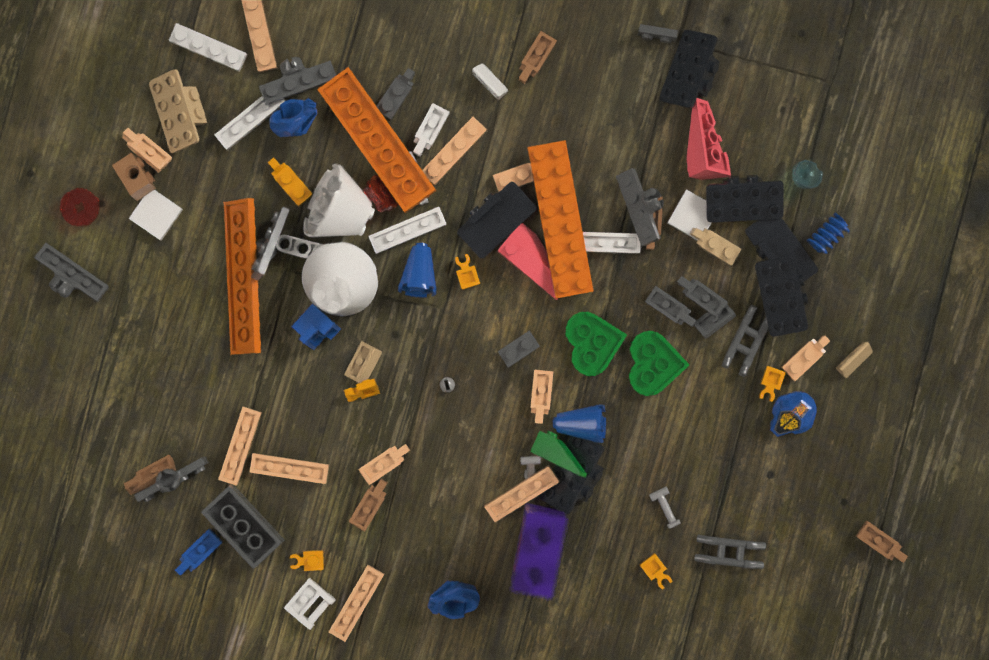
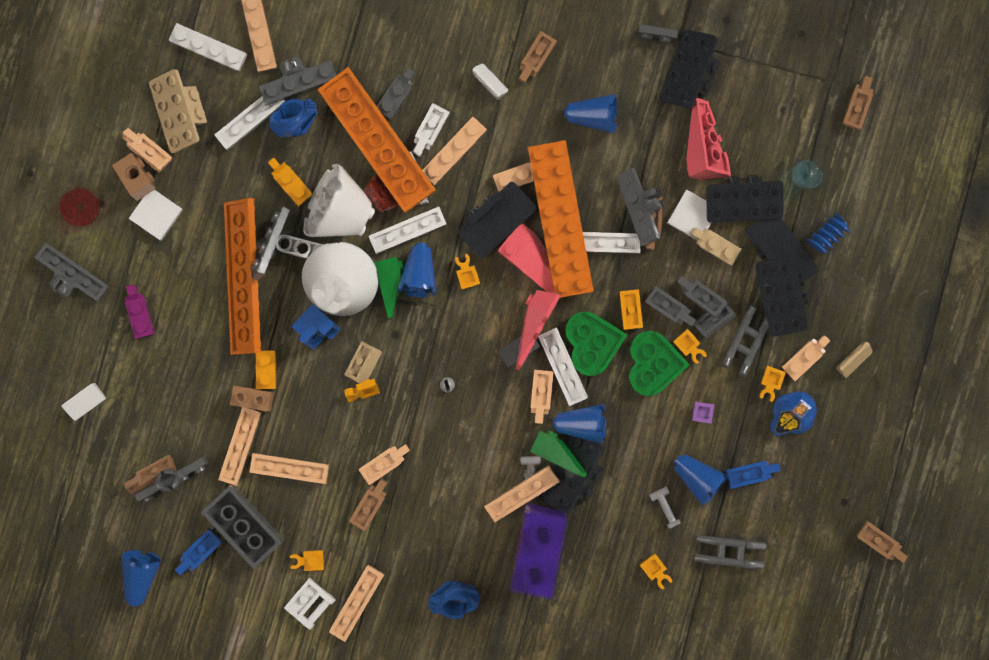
(84, 401): none -> white slope
(138, 313): none -> magenta hinge
(138, 575): none -> blue cone
(252, 398): none -> medium nougat brick
(266, 370): none -> light orange plate
(389, 277): none -> green slope
(535, 317): none -> coral wedge
(563, 366): none -> white plate
(594, 113): none -> blue cone
(631, 309): none -> light orange plate
(688, 344): none -> light orange plate
(699, 477): none -> blue cone
(702, 412): none -> medium lavender tile
(750, 473): none -> blue hinge
(858, 104): none -> medium nougat hinge

